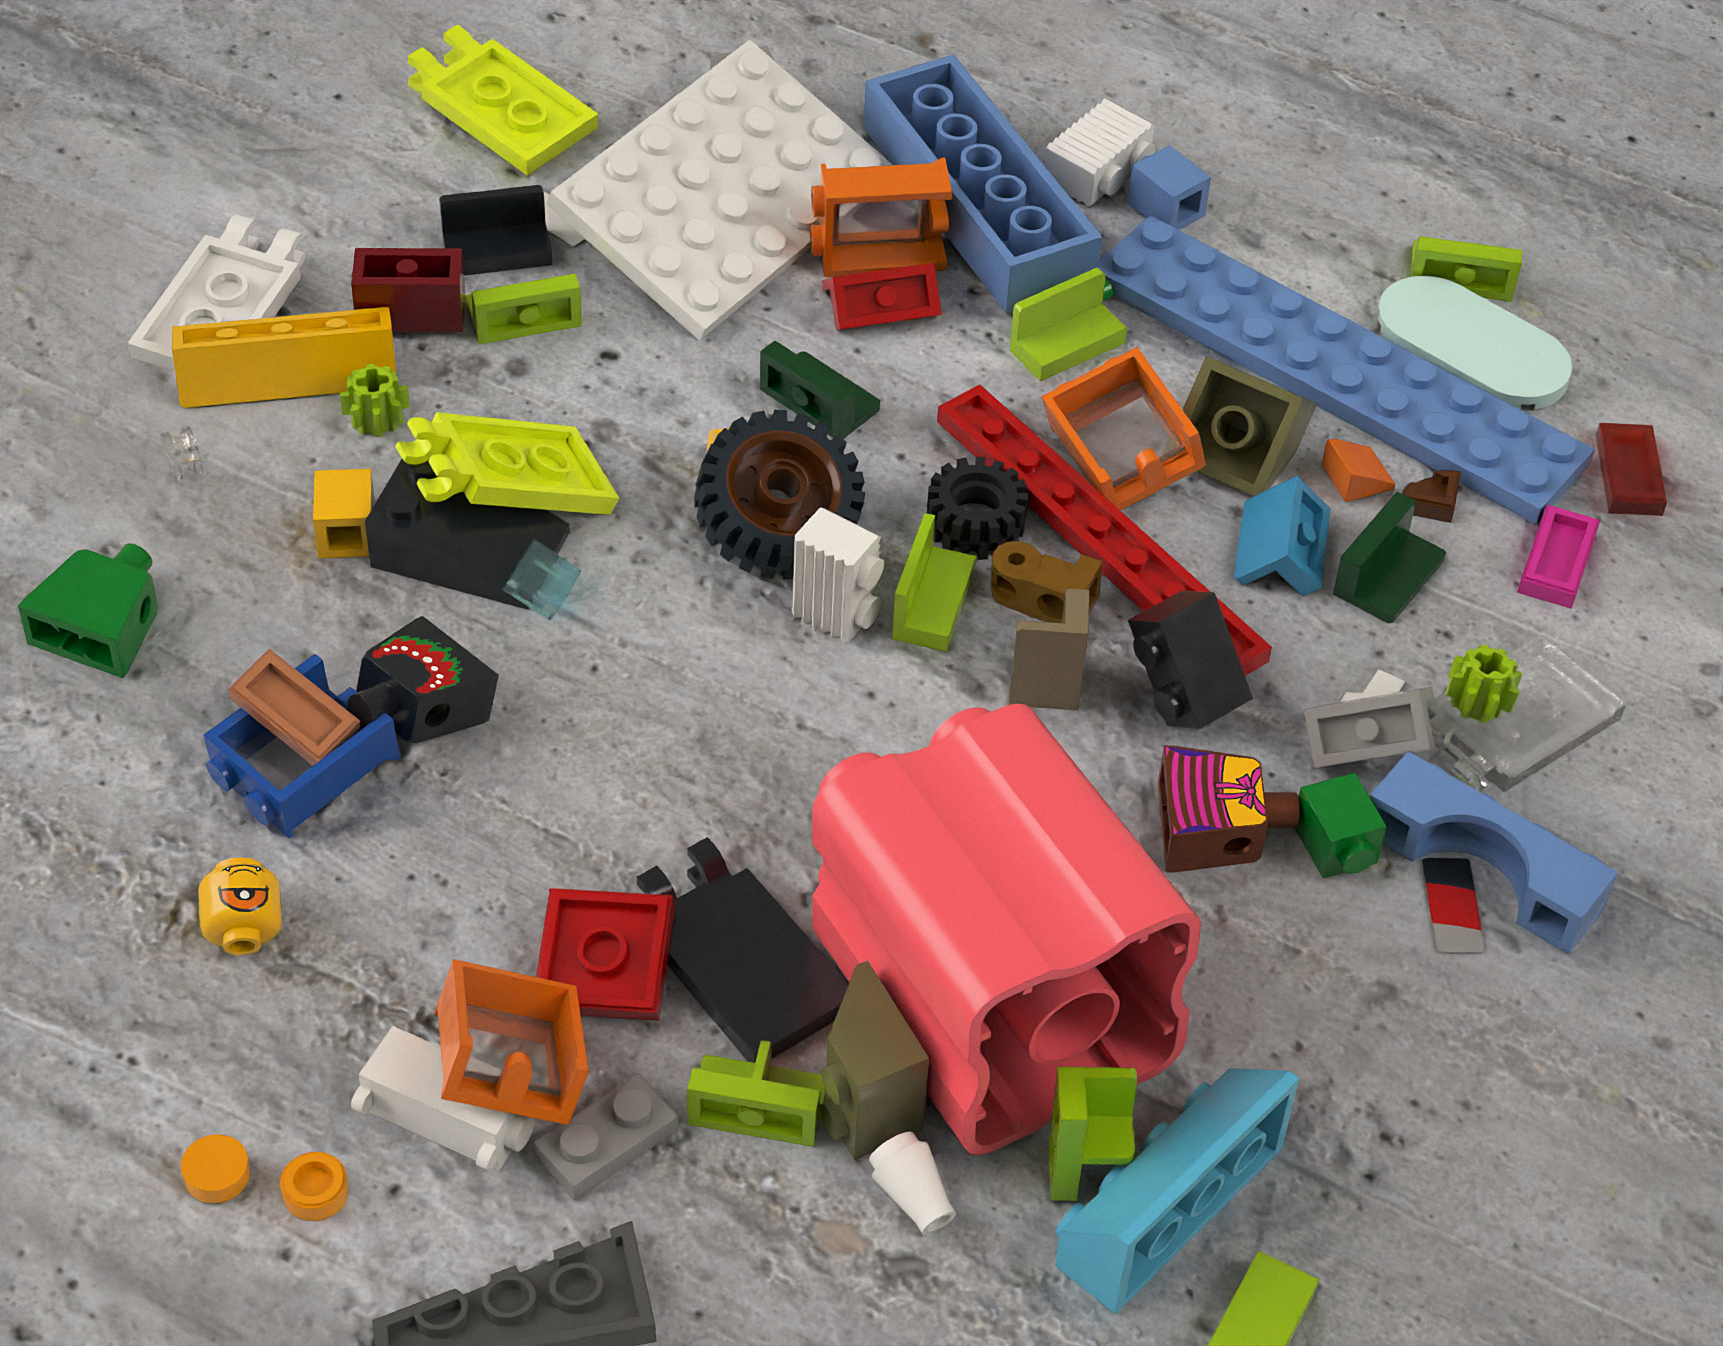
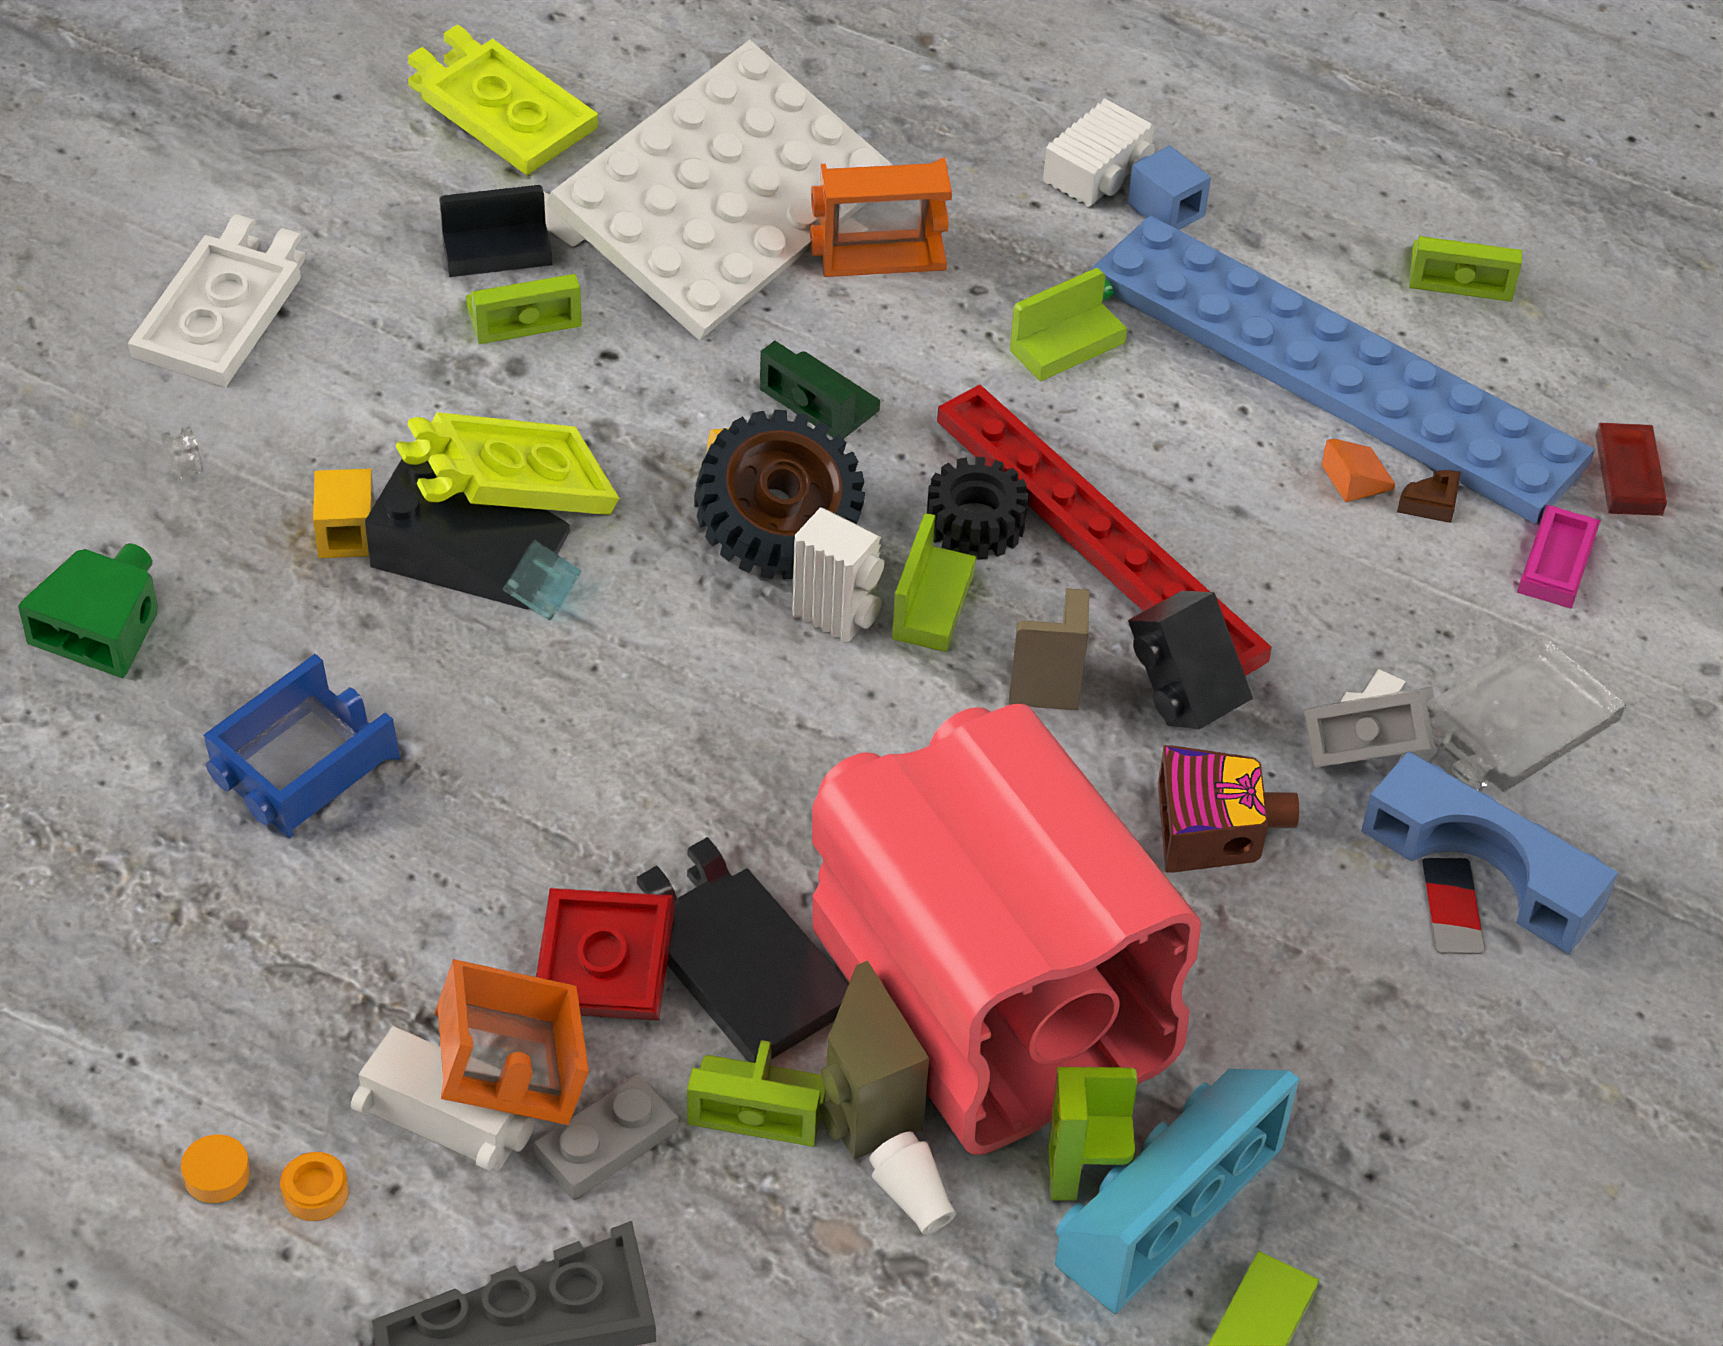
(240, 905): yellow head -> none
(278, 355): yellow panel -> none
(293, 708): nougat tile -> none
(374, 400): lime gear -> none
(416, 284): dark red brick -> none
(423, 684): black torso -> none
(884, 296): red panel -> none
(1005, 205): medium blue brick -> none
(1038, 582): pearl gold leg -> none
(1124, 429): window -> none
(1245, 426): olive slope -> none
(1285, 534): dark azure panel -> none
(1340, 826): green brick -> none
(1387, 563): dark green panel -> none
(1475, 340): light aqua tile -> none
(1483, 683): lime gear -> none

